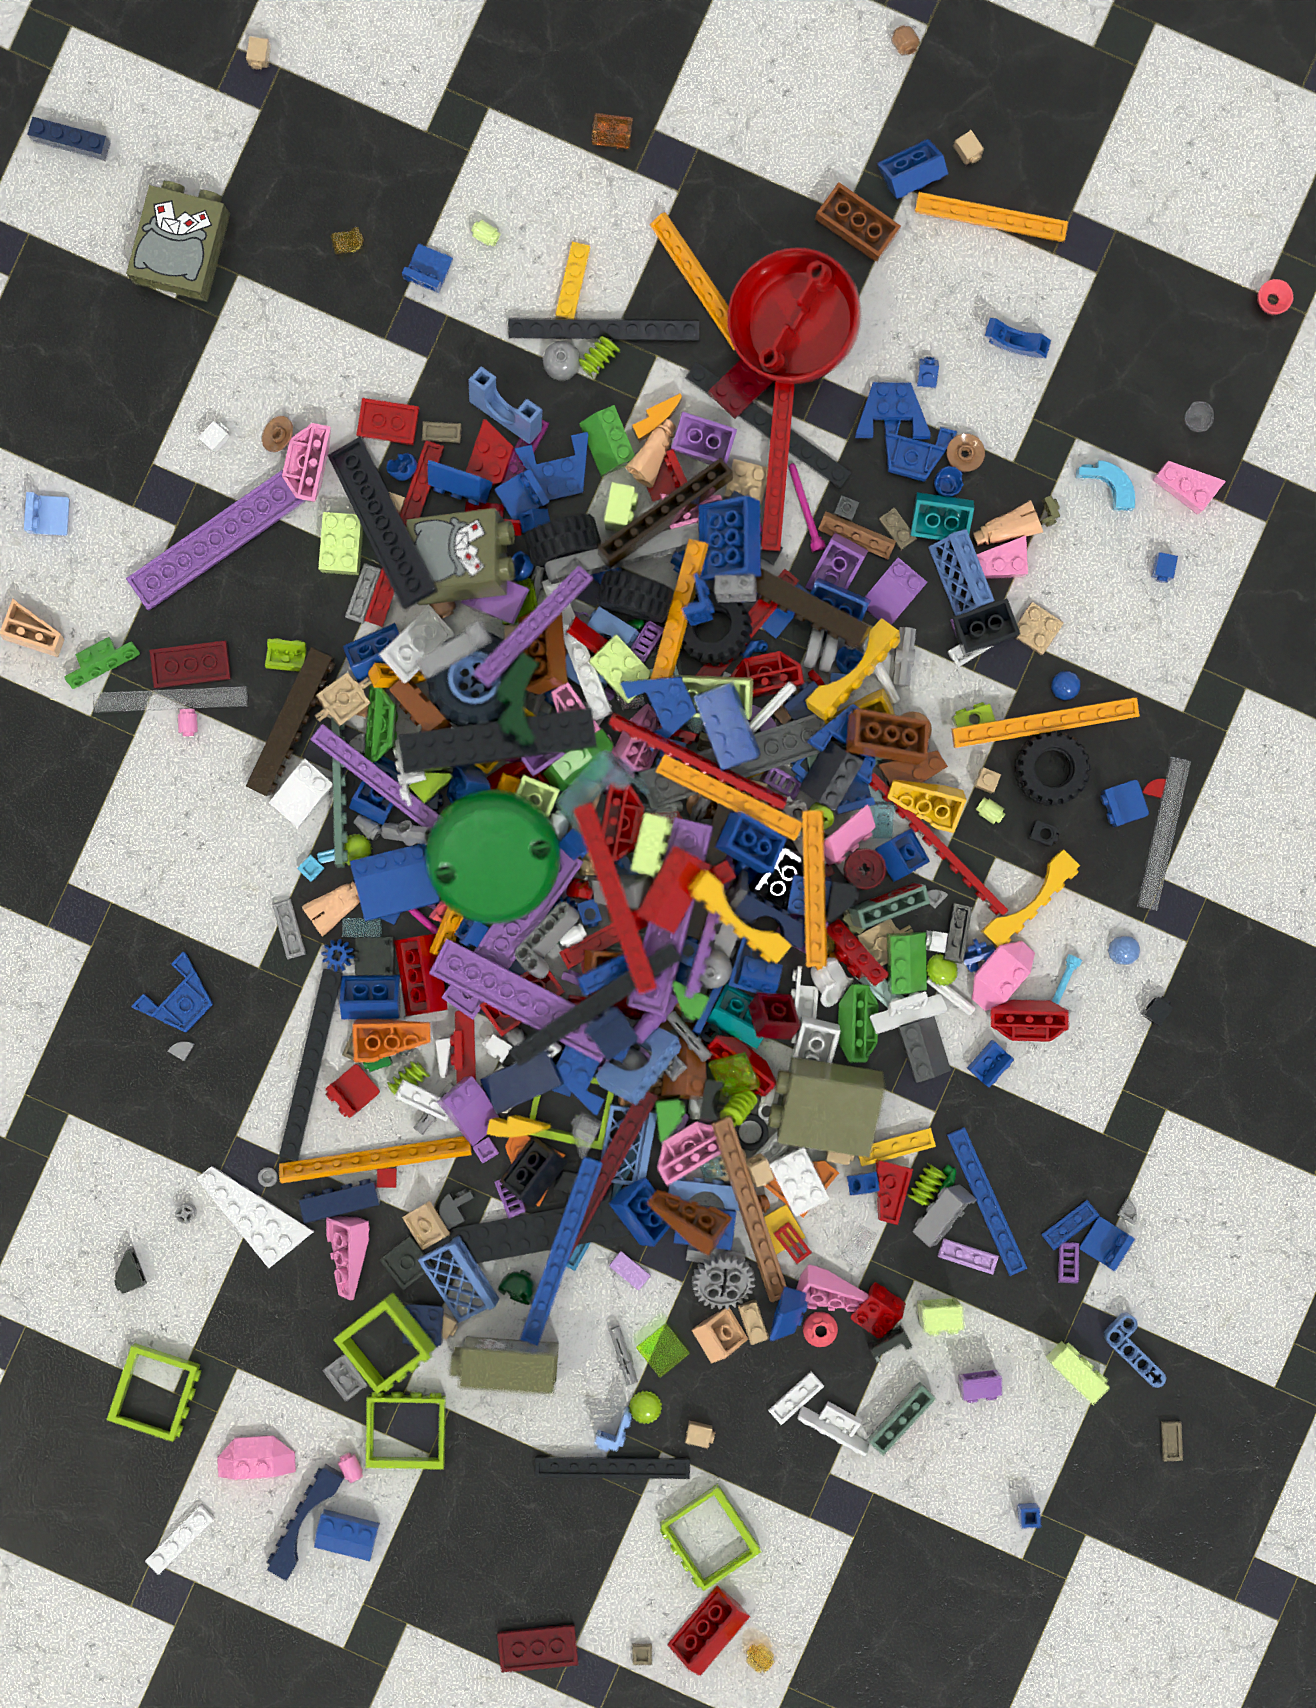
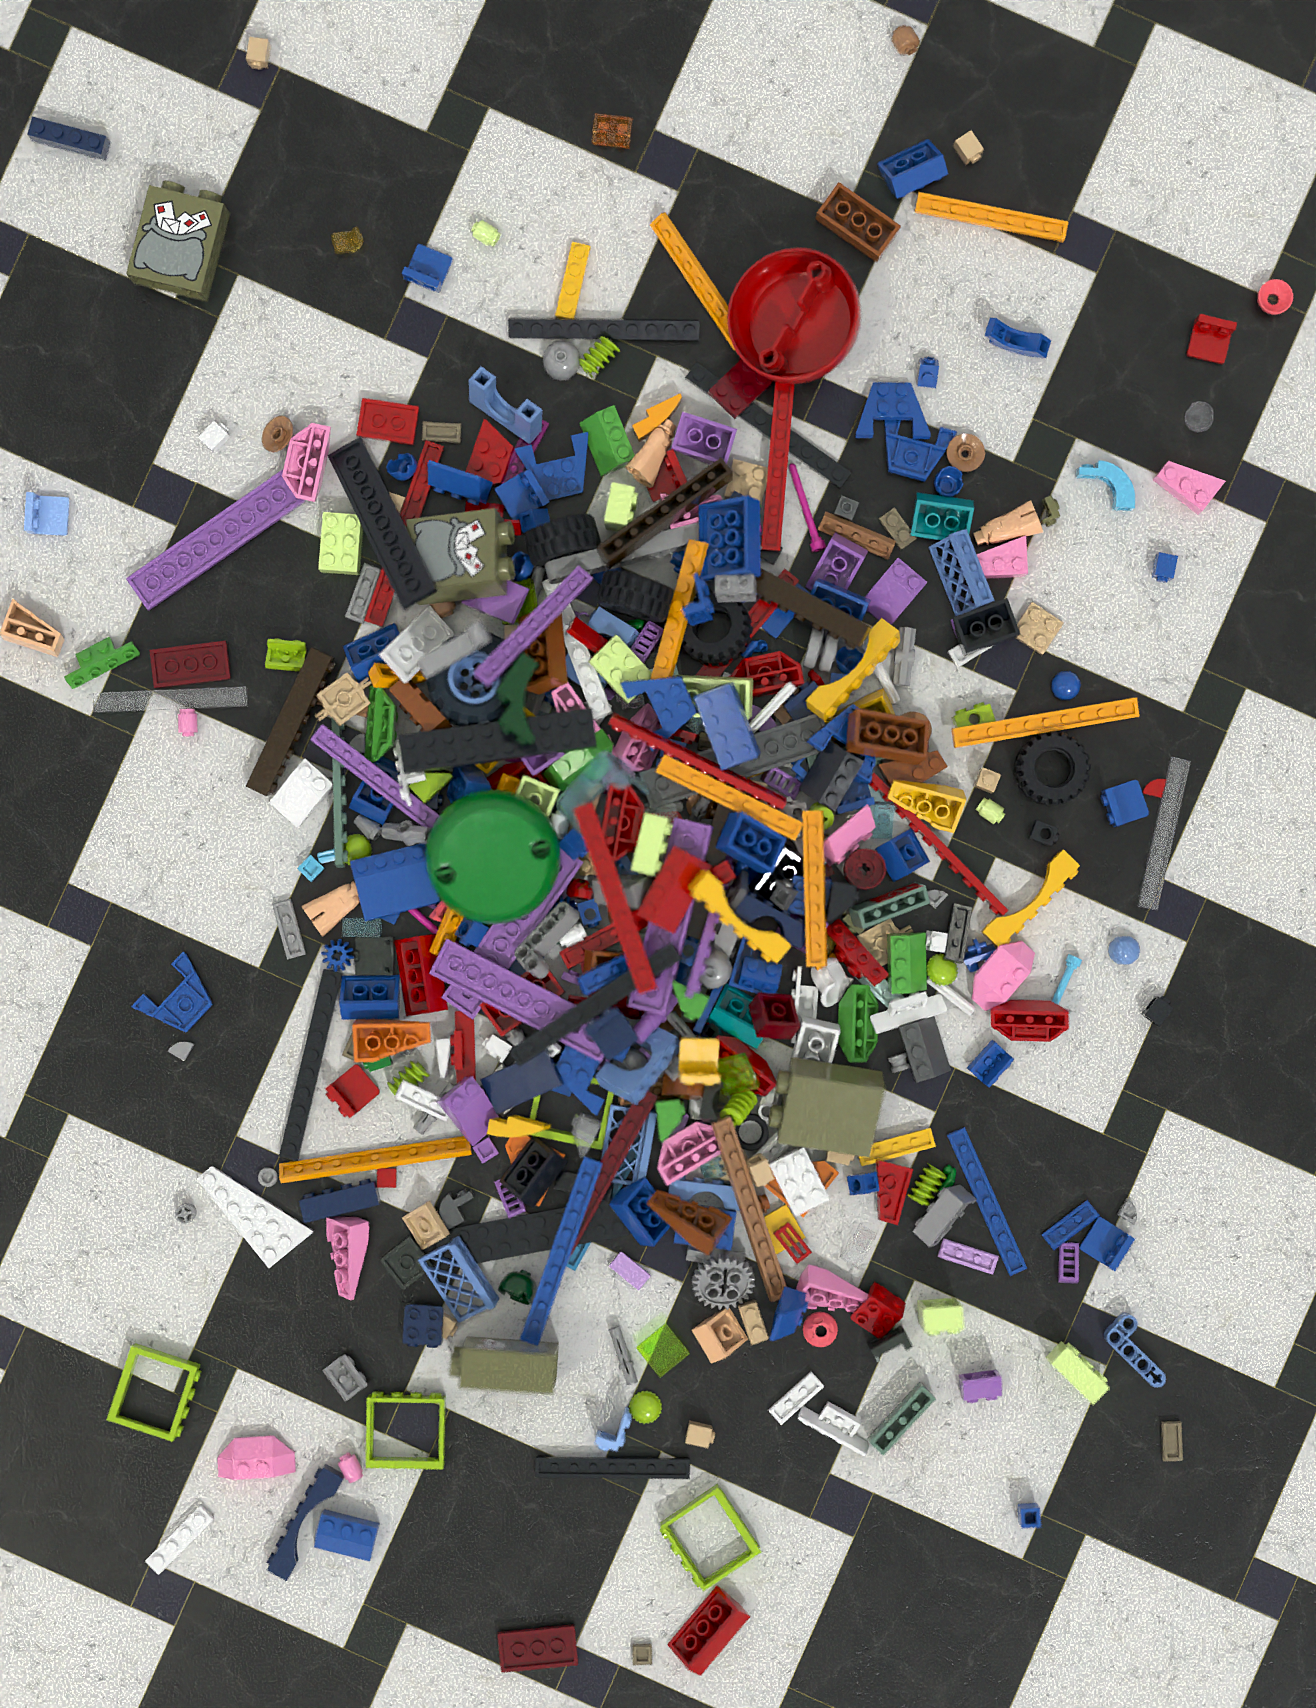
(129, 1274): pearl dark grey slope -> none
(407, 1325): lime window -> none
(698, 1061): none -> yellow bracket
(760, 1658): clear yellow head -> none
(784, 894): none -> dark grey bracket
(898, 1062): none -> light grey wheel
(1210, 338): none -> red bracket

